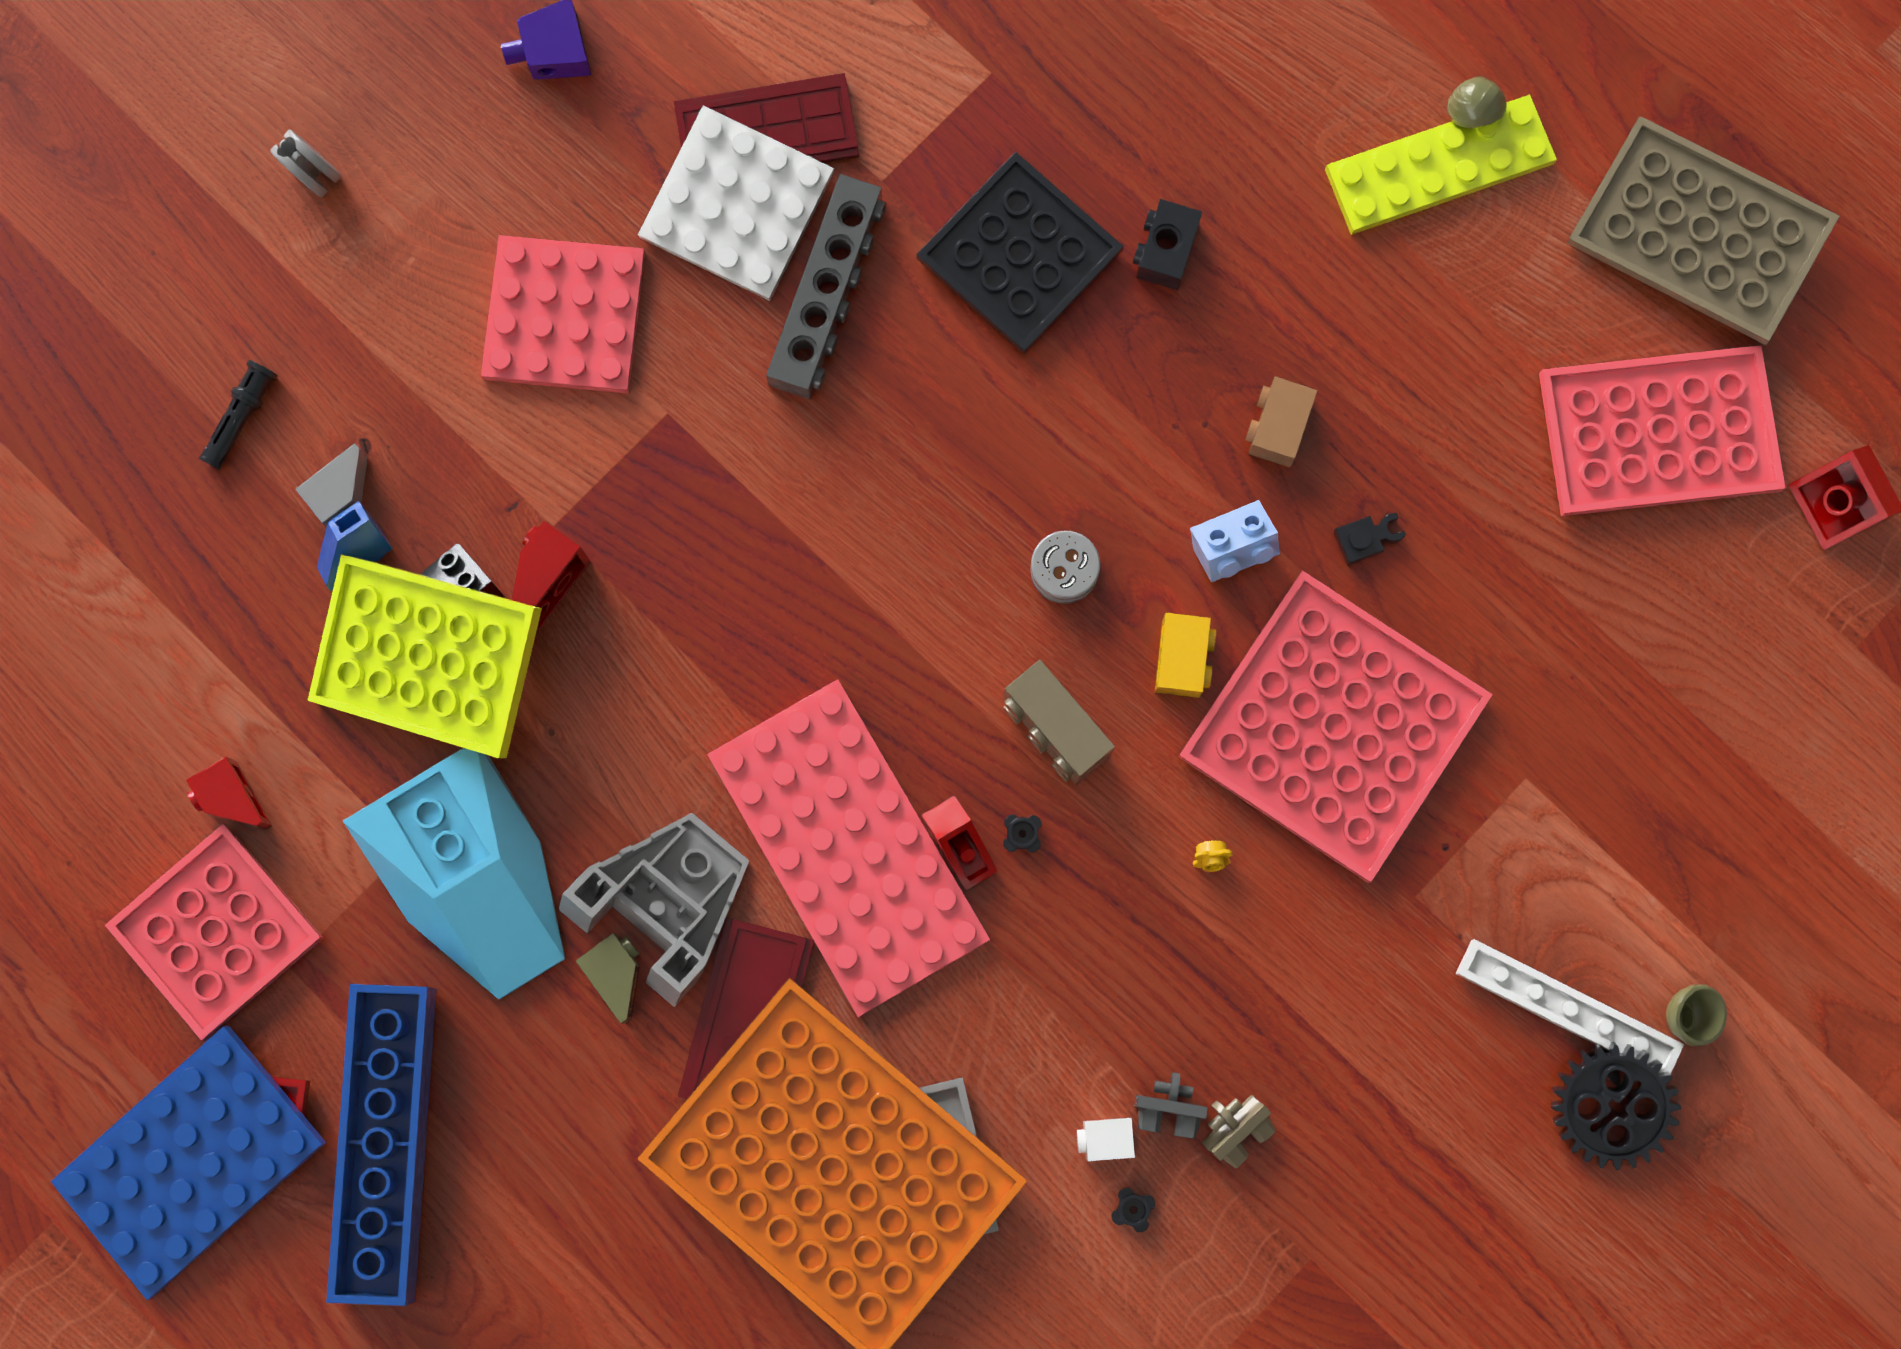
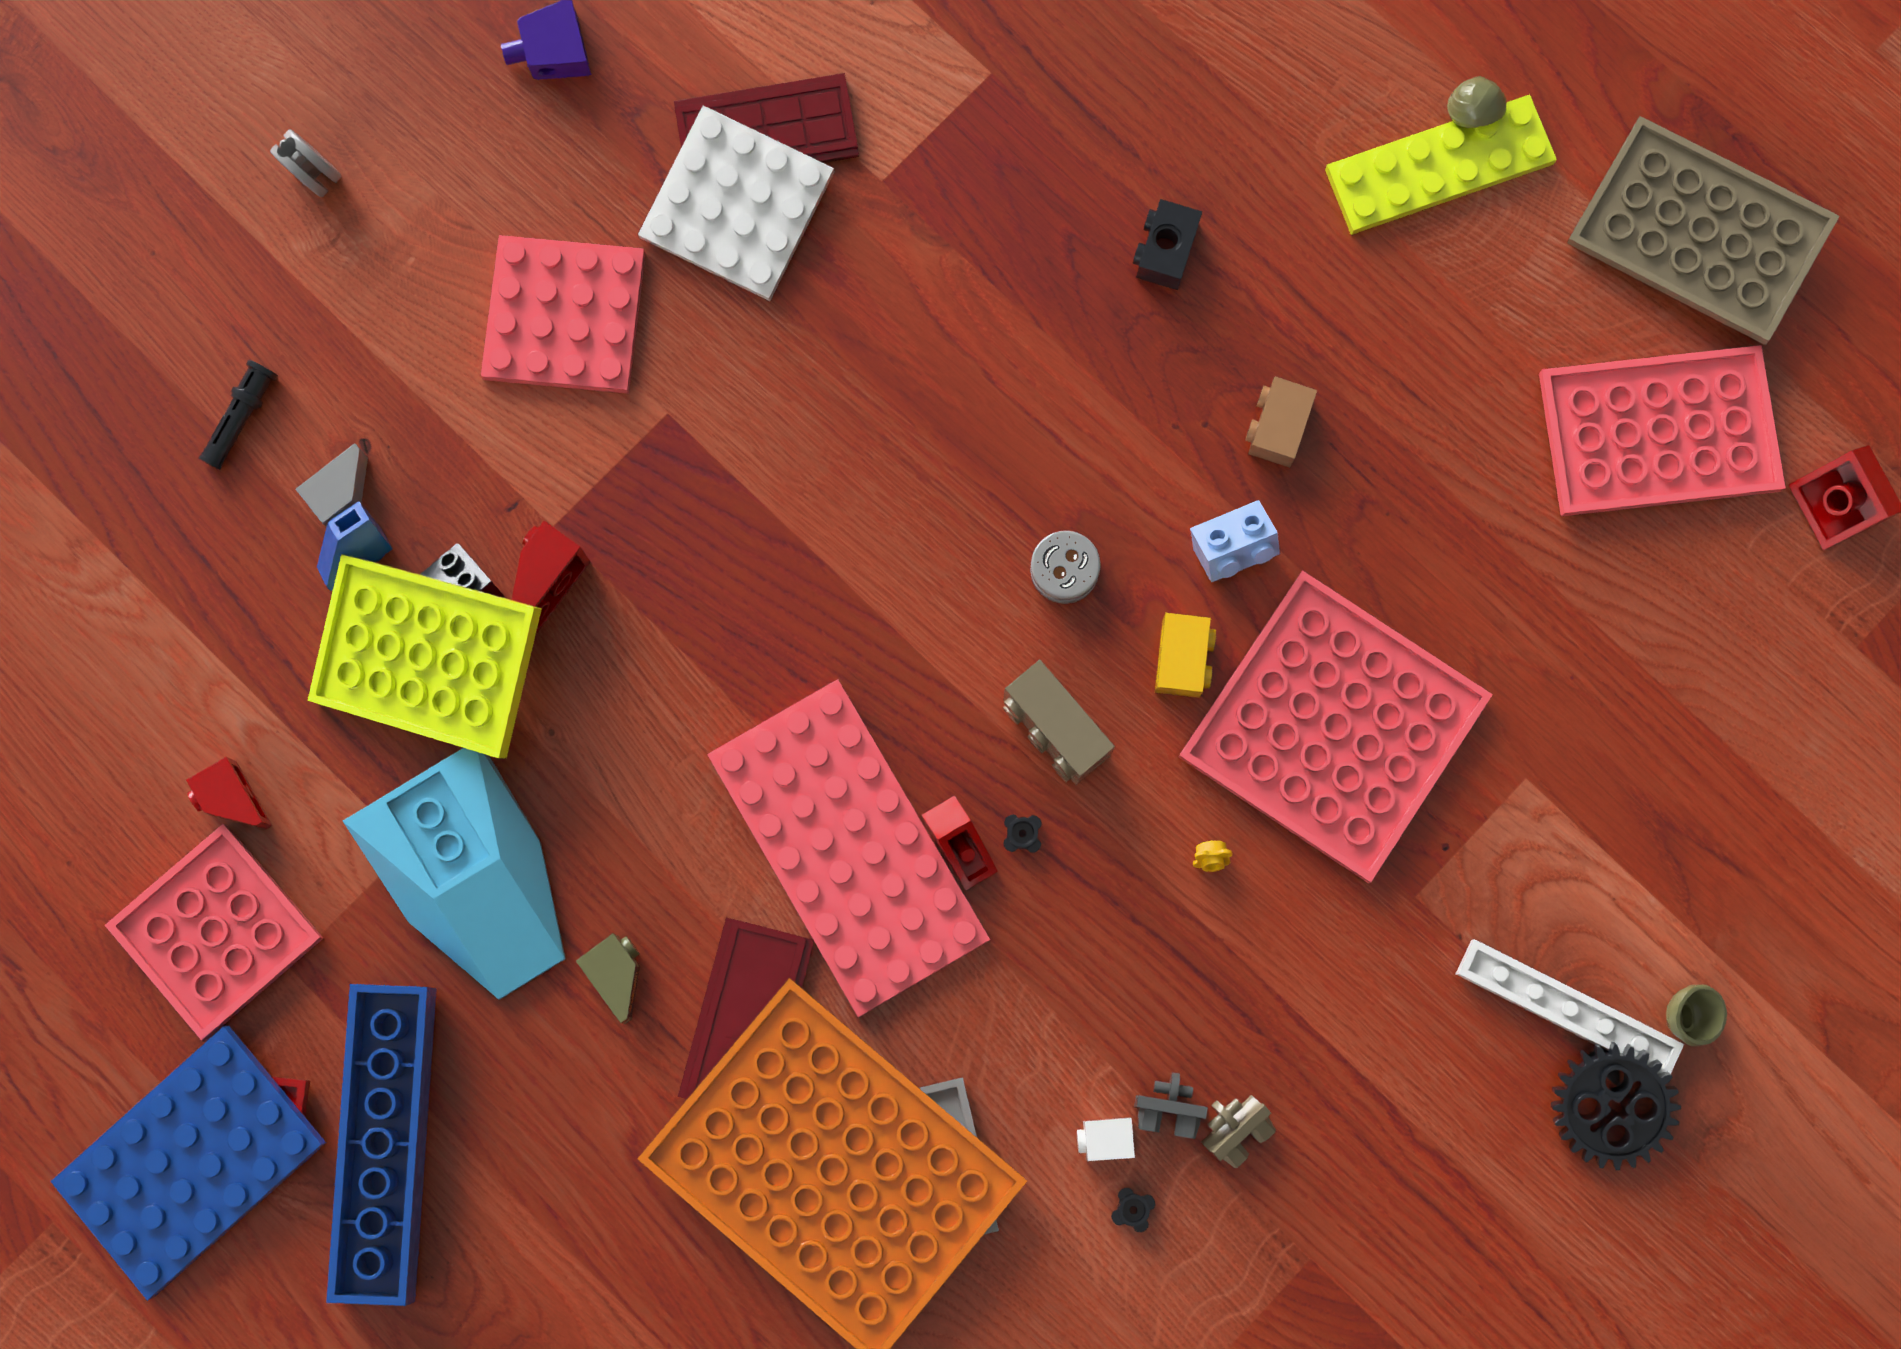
(672, 890): light grey wedge -> none
(848, 199): dark grey brick -> none
(1019, 252): black plate -> none
(1363, 539): black plate -> none

